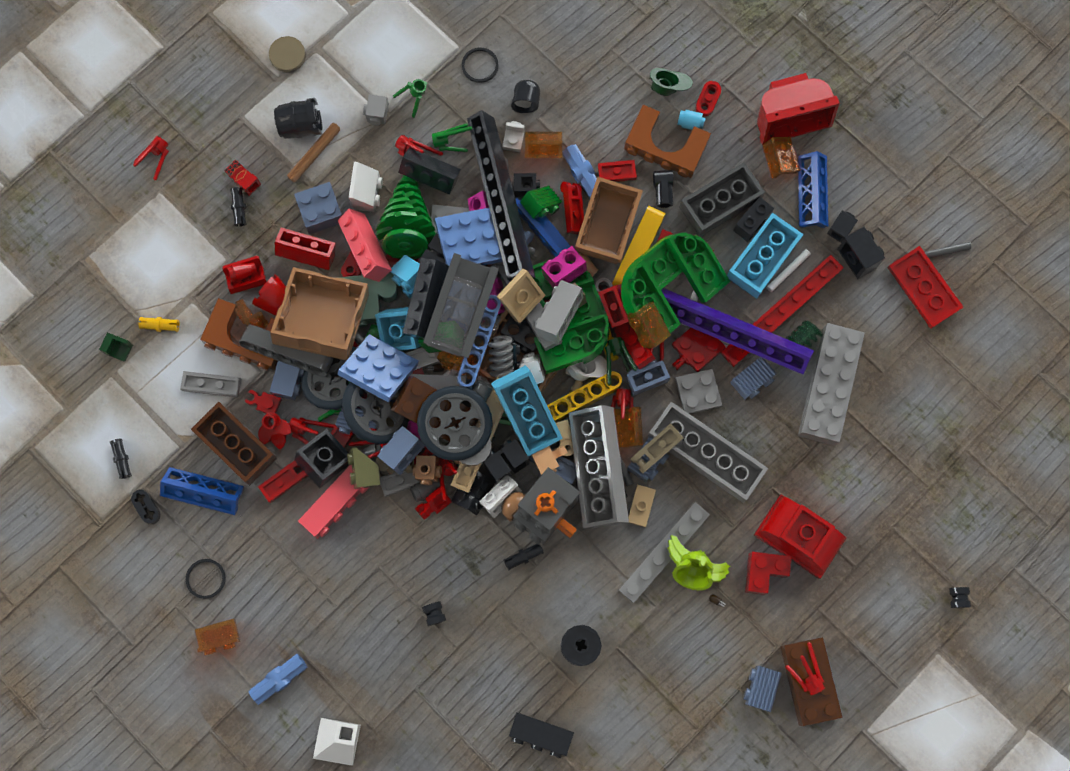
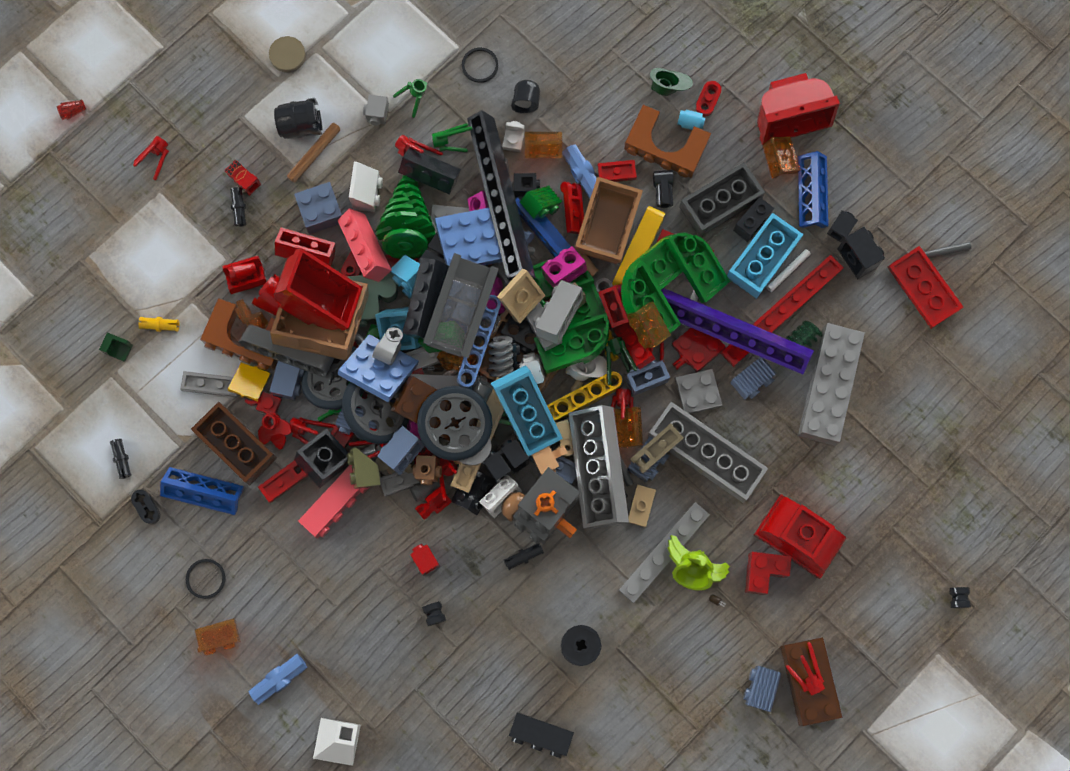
(70, 109): none -> clear red cone
(249, 381): none -> yellow piece
(316, 292): none -> red container
(389, 346): none -> light grey piece
(424, 559): none -> red brick

